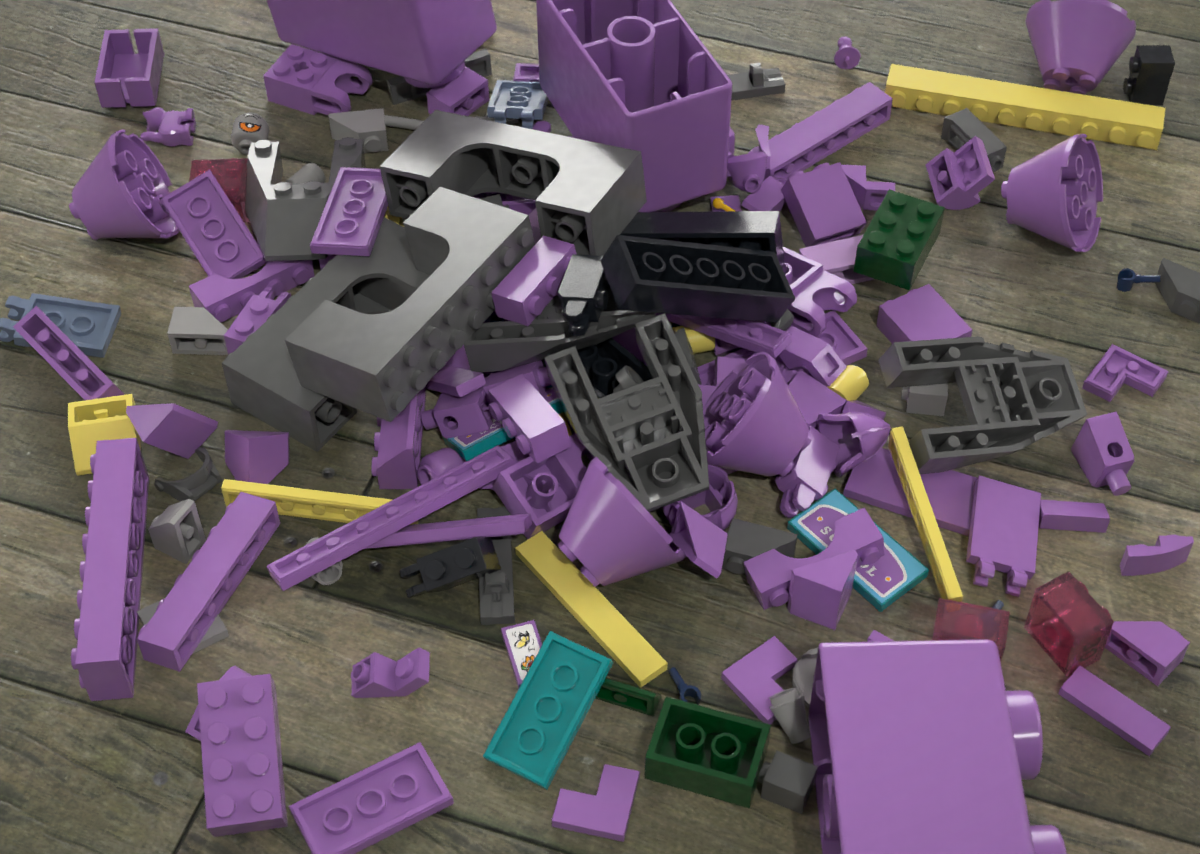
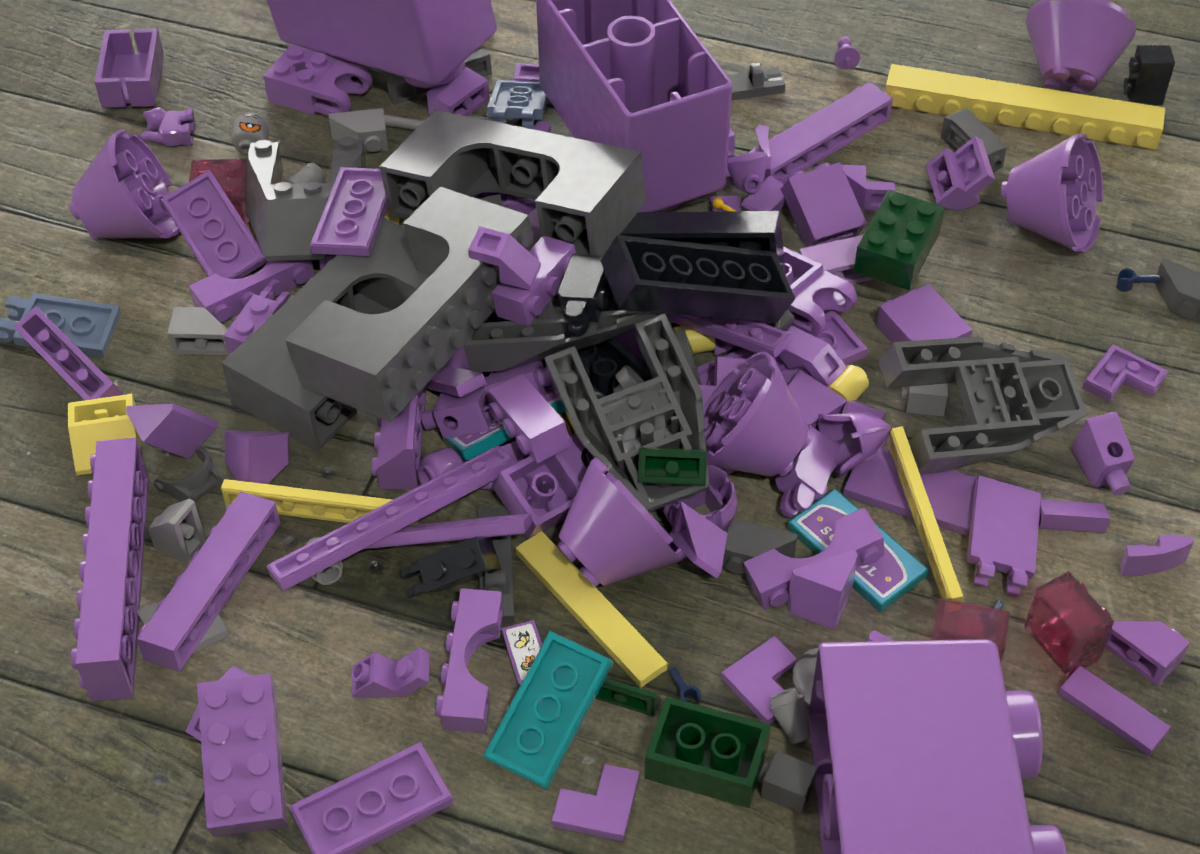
(465, 699): none -> medium lavender arch
(498, 248): none -> medium lavender slope
(672, 466): none -> dark green slope

